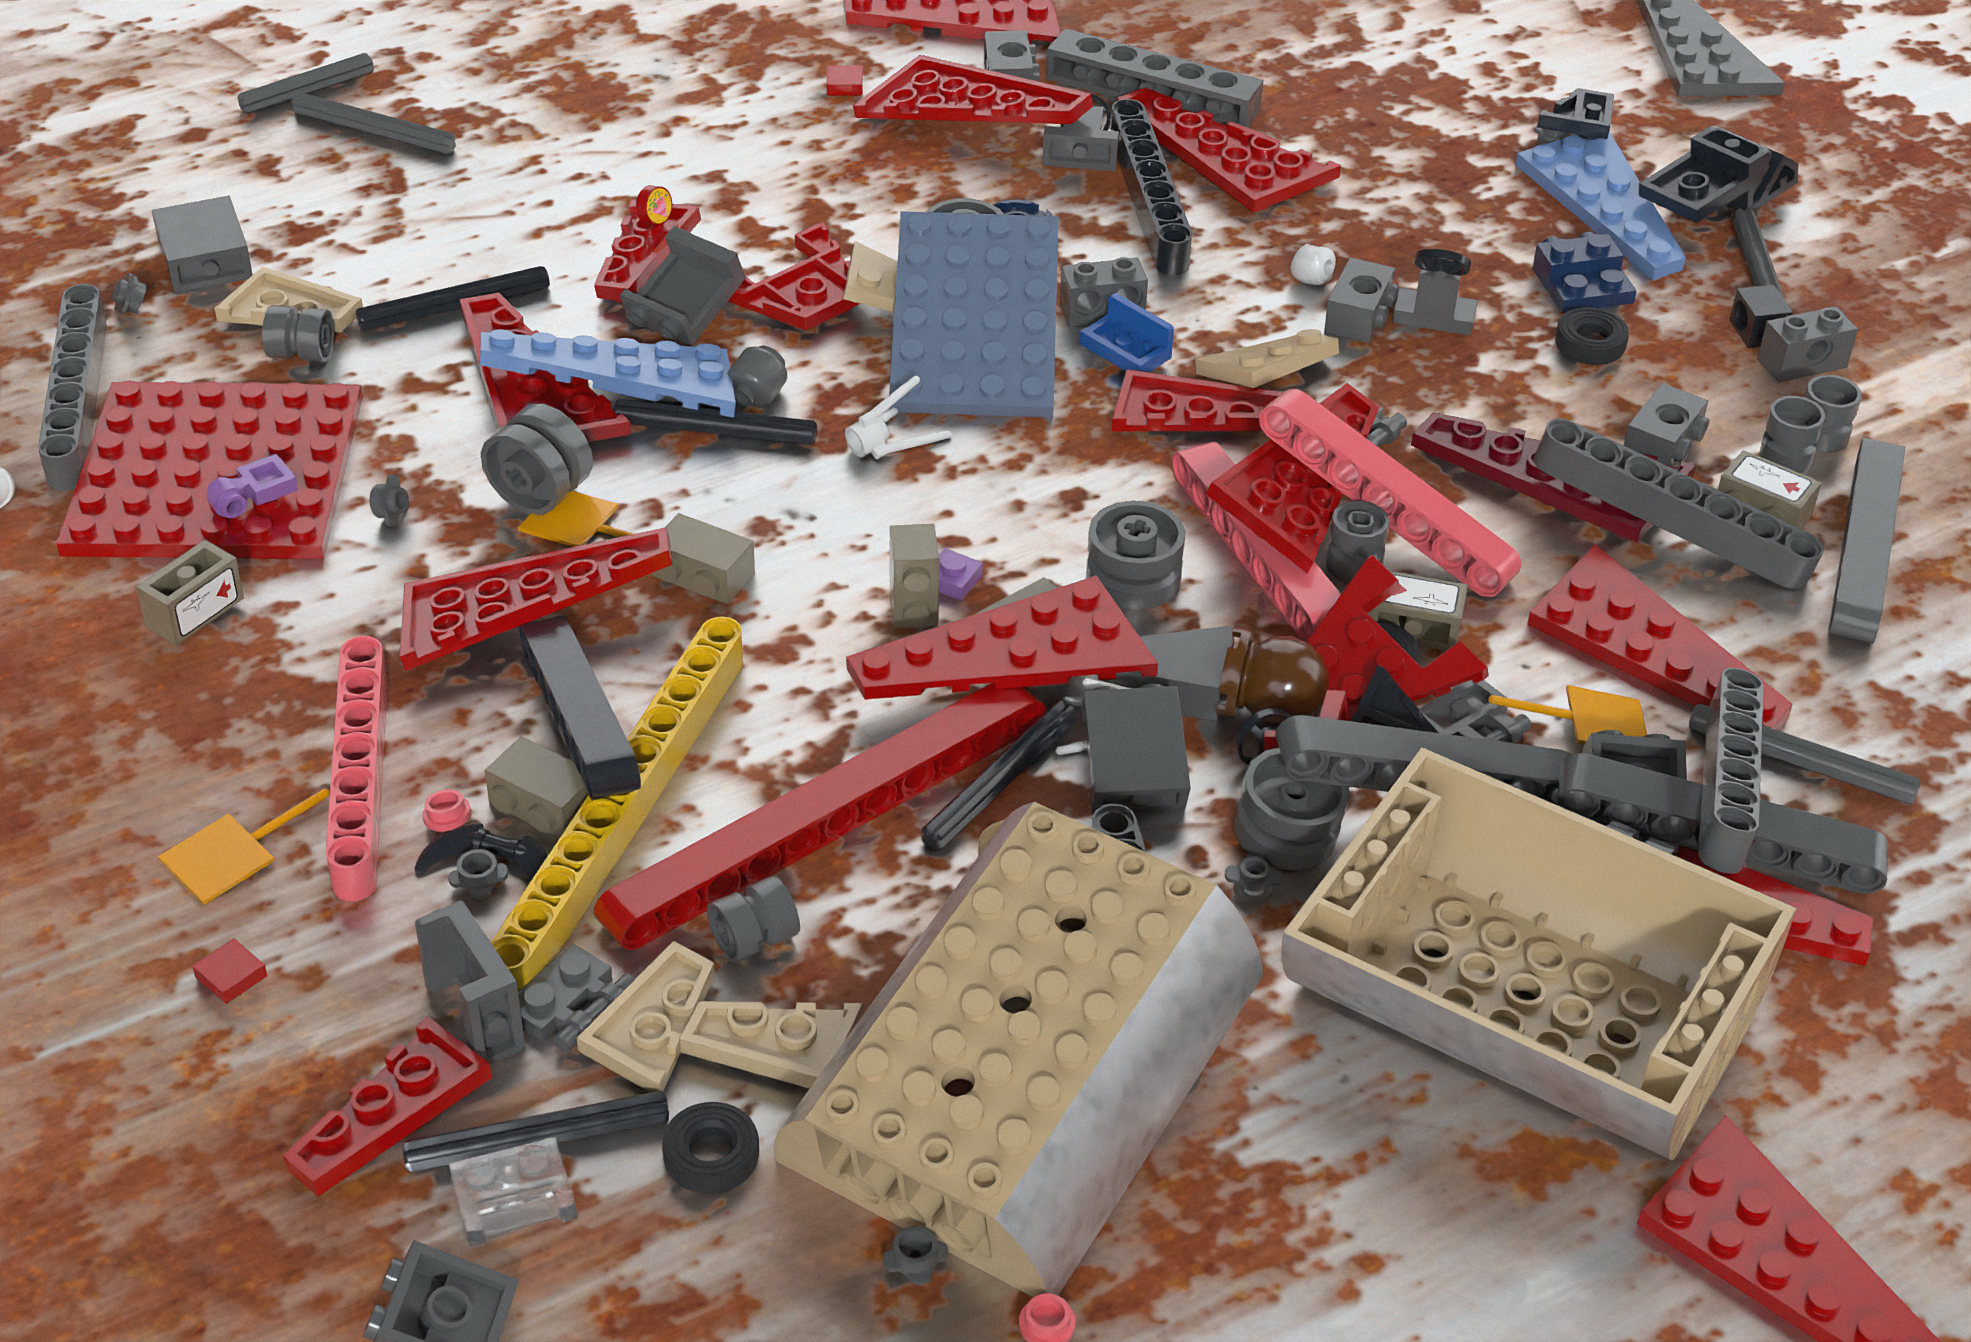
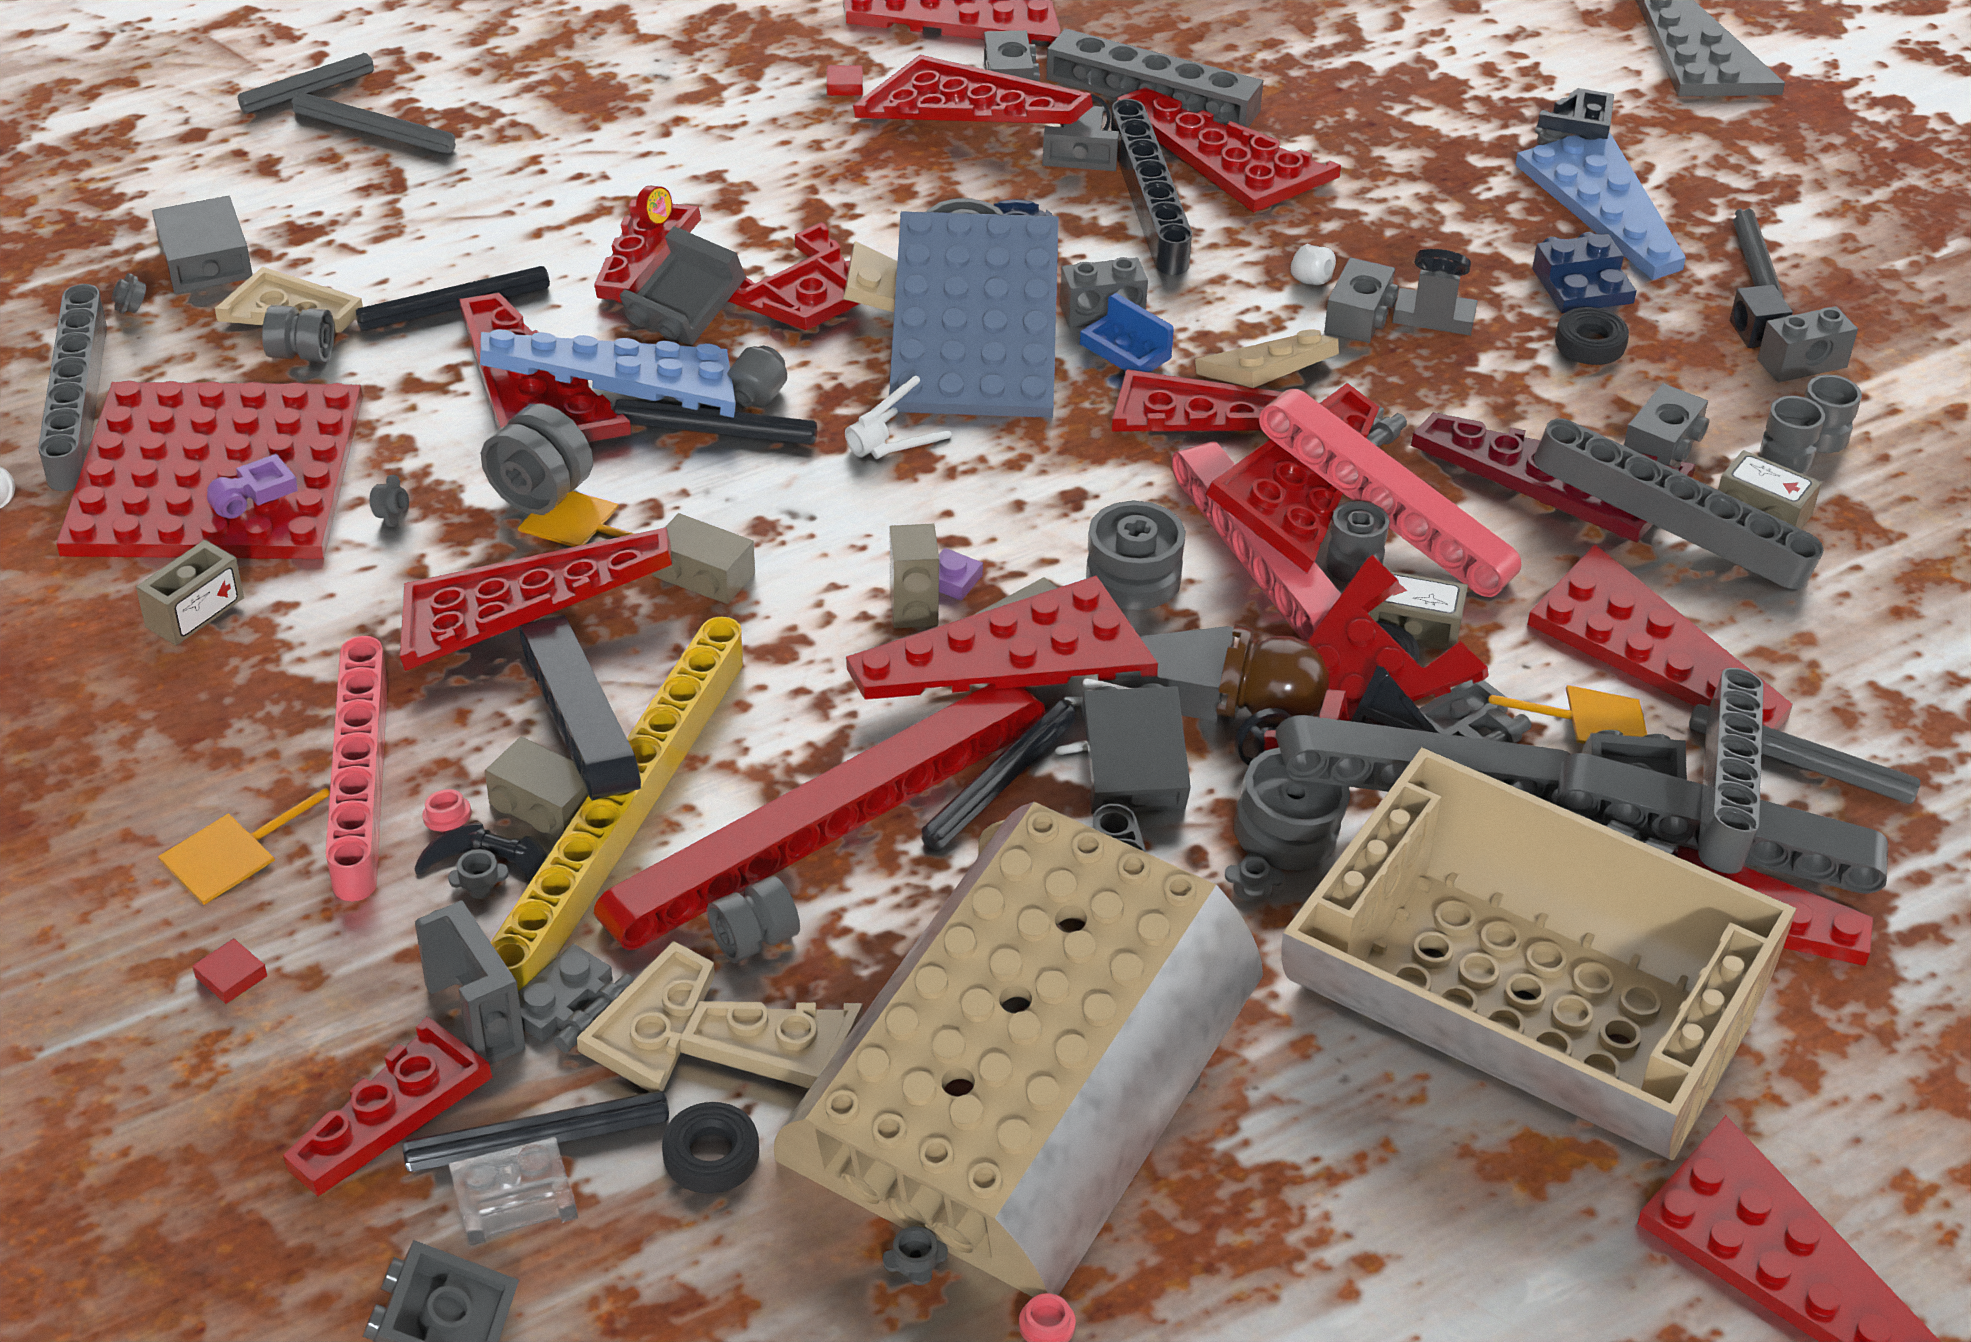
(1719, 173): black piece -> none
(1867, 541): beam -> none

